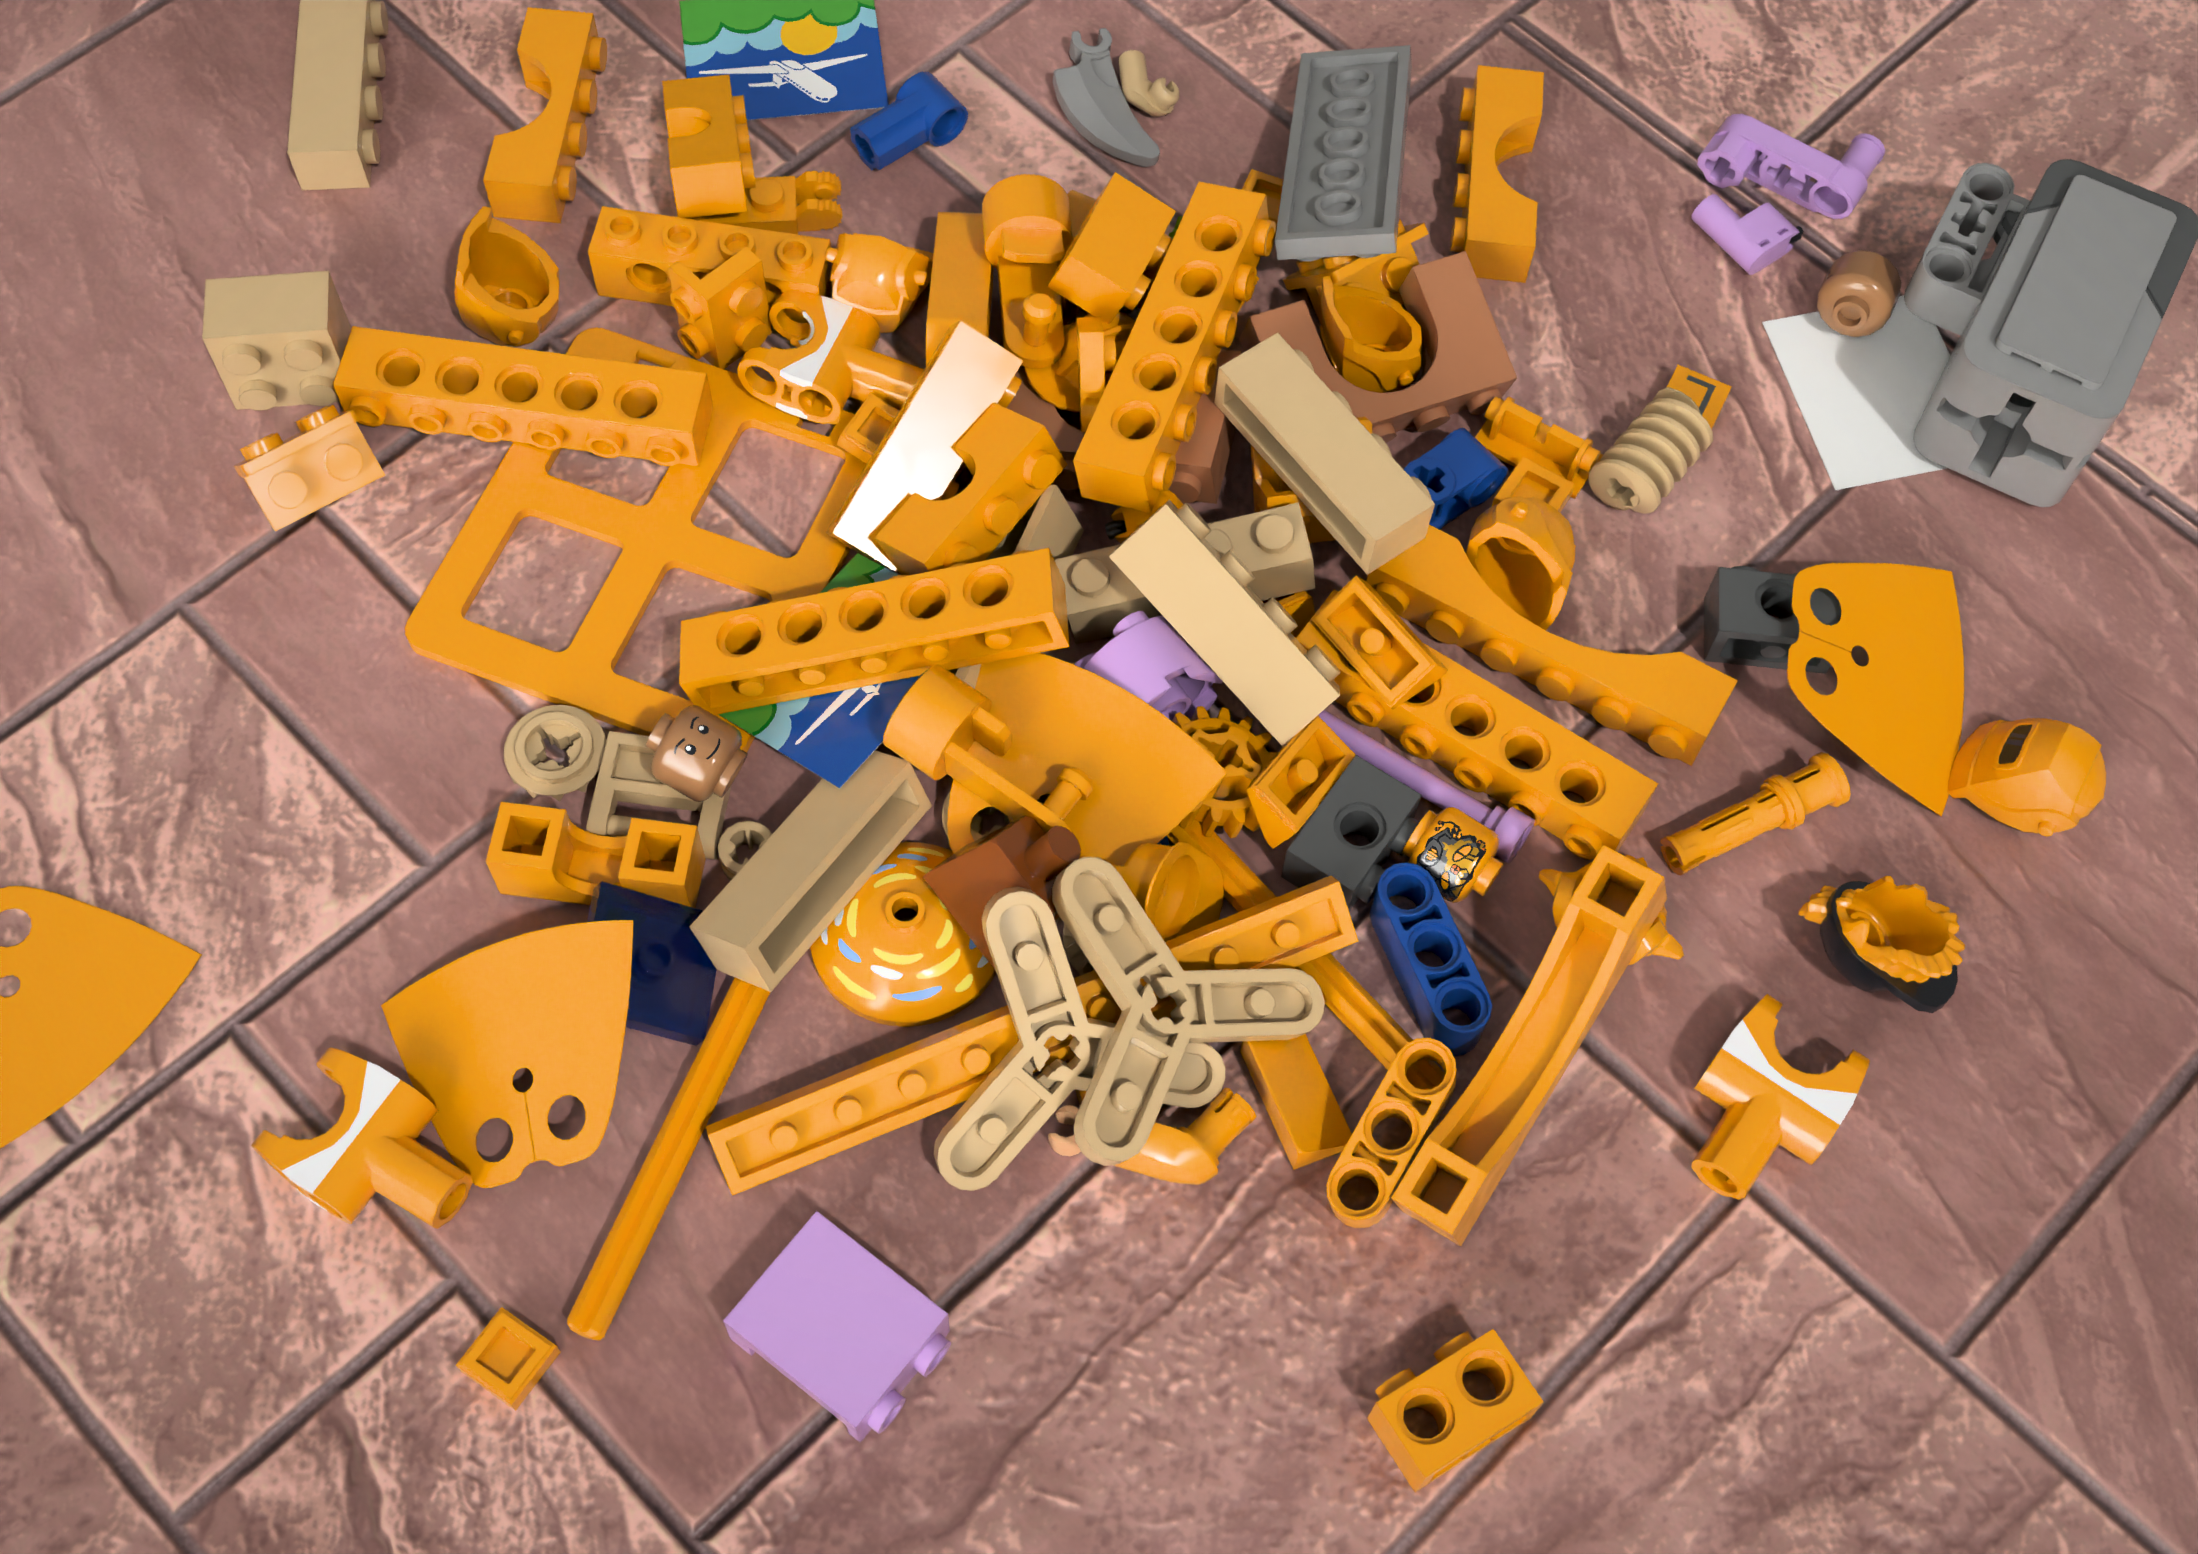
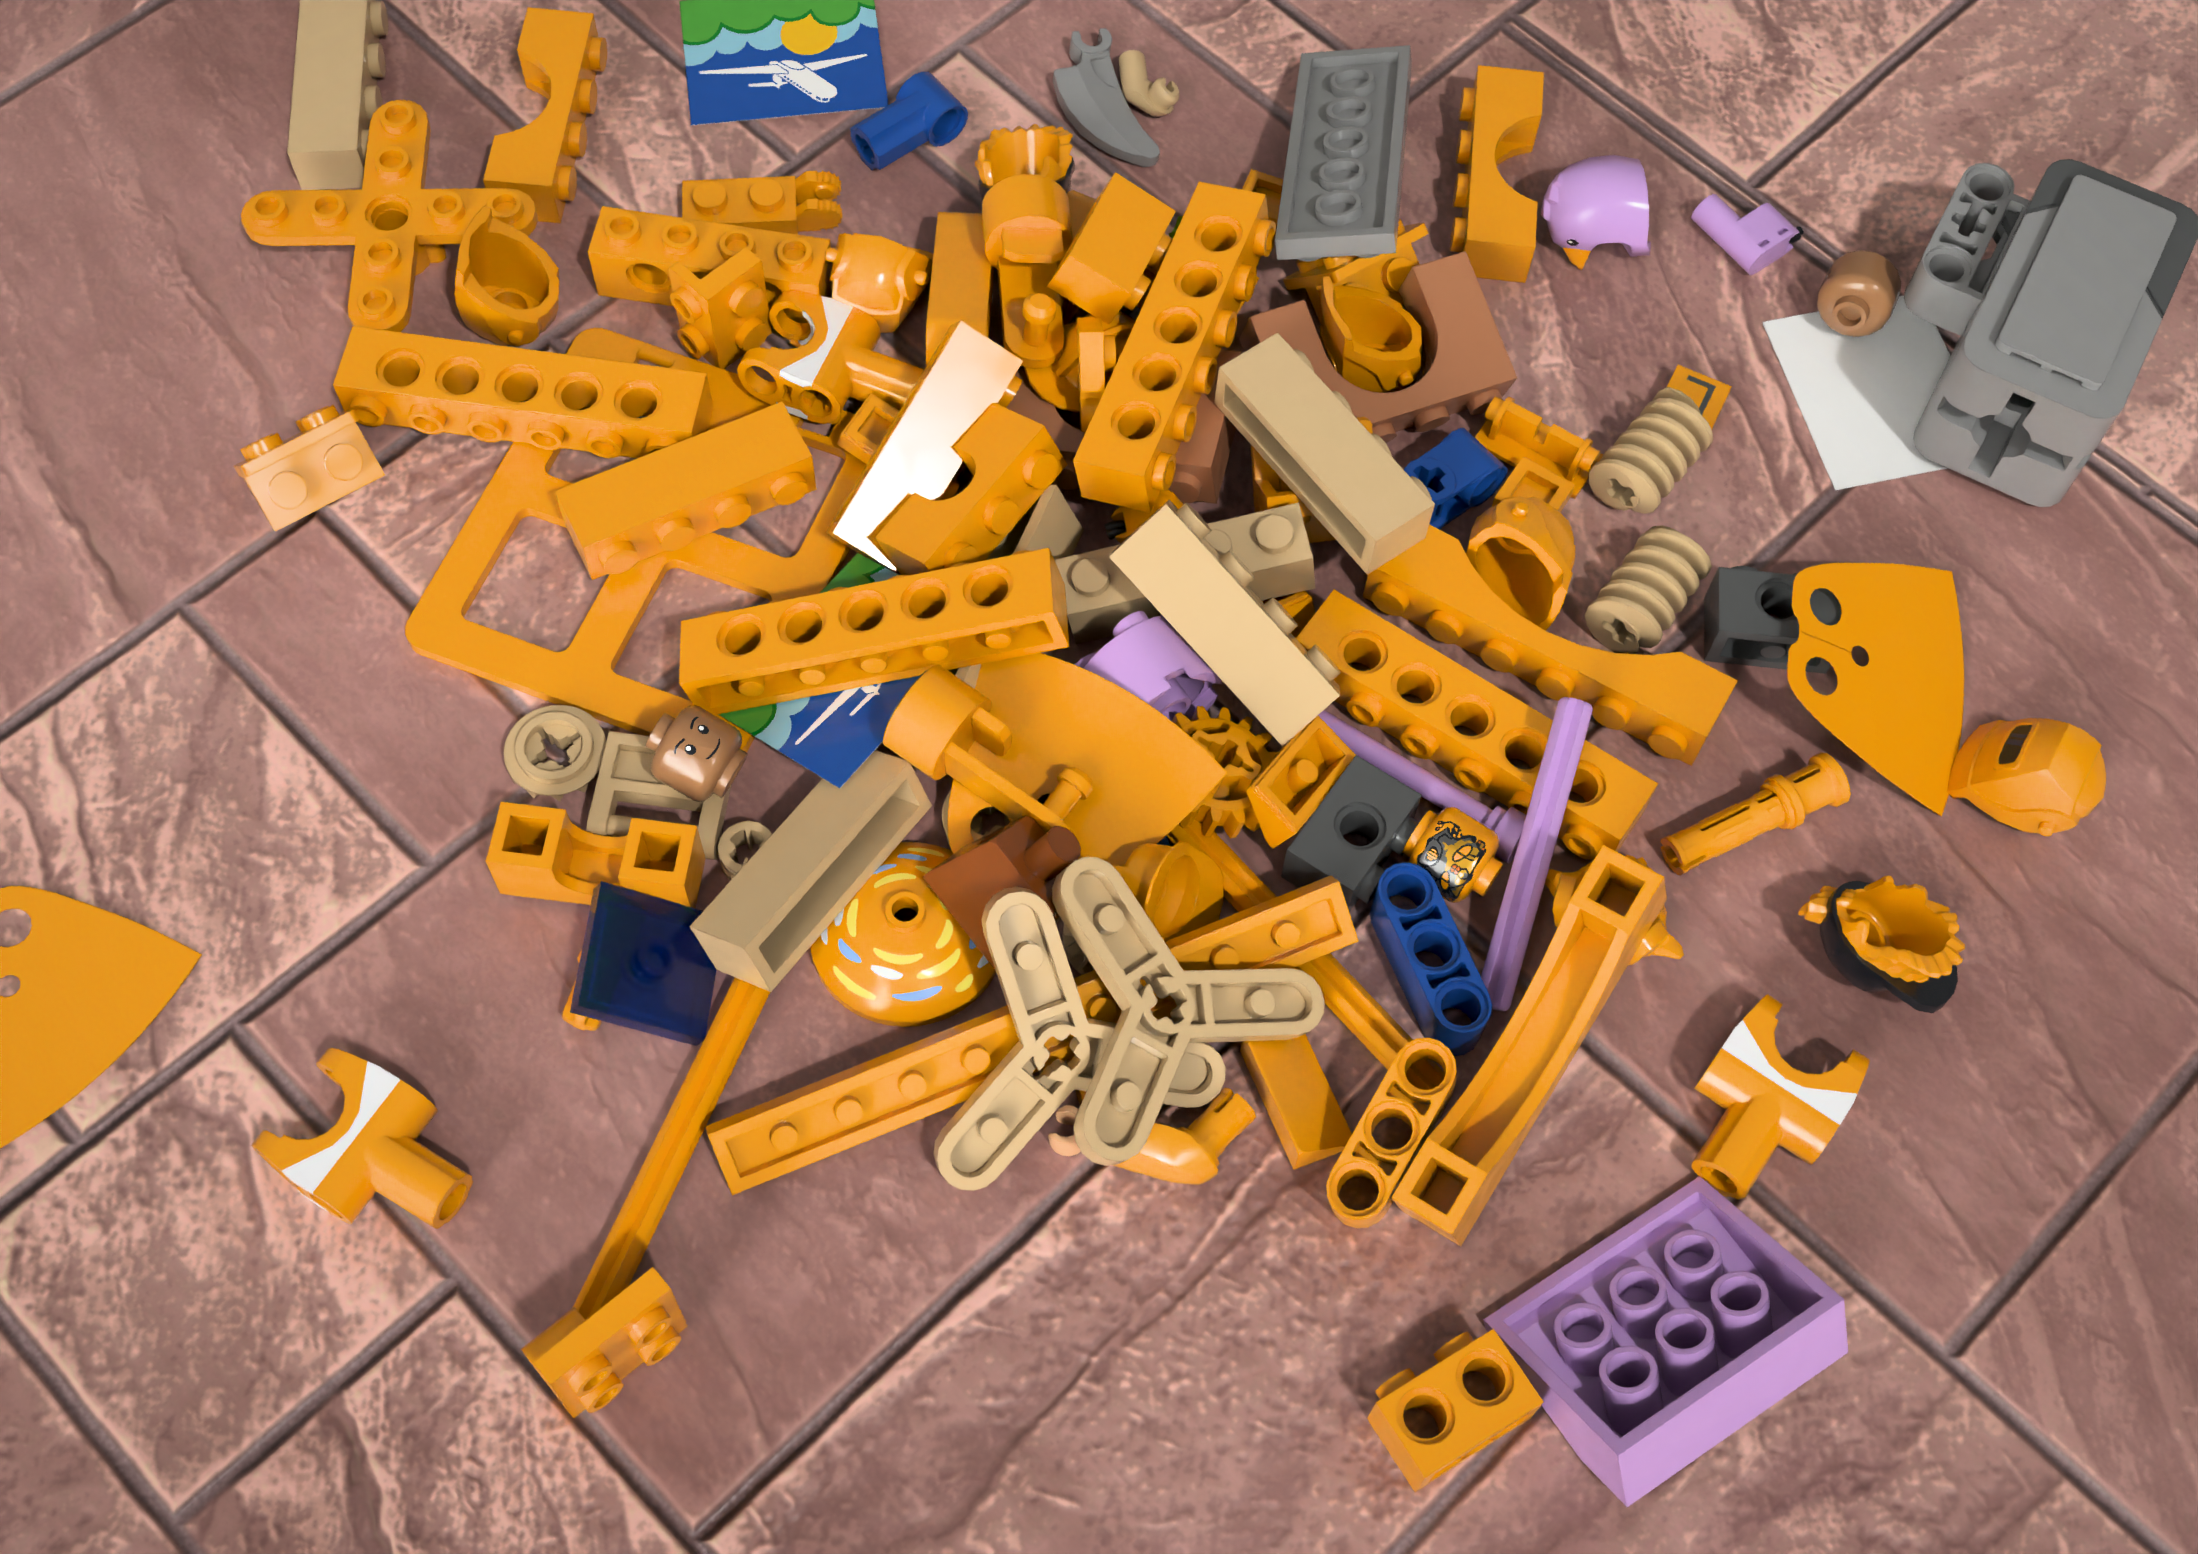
(276, 338): tan brick -> none
(390, 220): none -> light orange piece
(508, 1358): light orange tile -> none
(526, 1002): light orange piece -> none
(591, 1356): none -> light orange plate
(687, 490): none -> light orange brick
(707, 146): light orange arch -> none
(841, 1326): lavender panel -> none
(1025, 151): none -> light orange hair
(1378, 643): light orange slope -> none
(1535, 850): none -> lavender axle
(1598, 204): none -> lavender piece
(1647, 590): none -> tan piece
(1670, 1337): none -> lavender slope
(1761, 153): lavender beam -> none

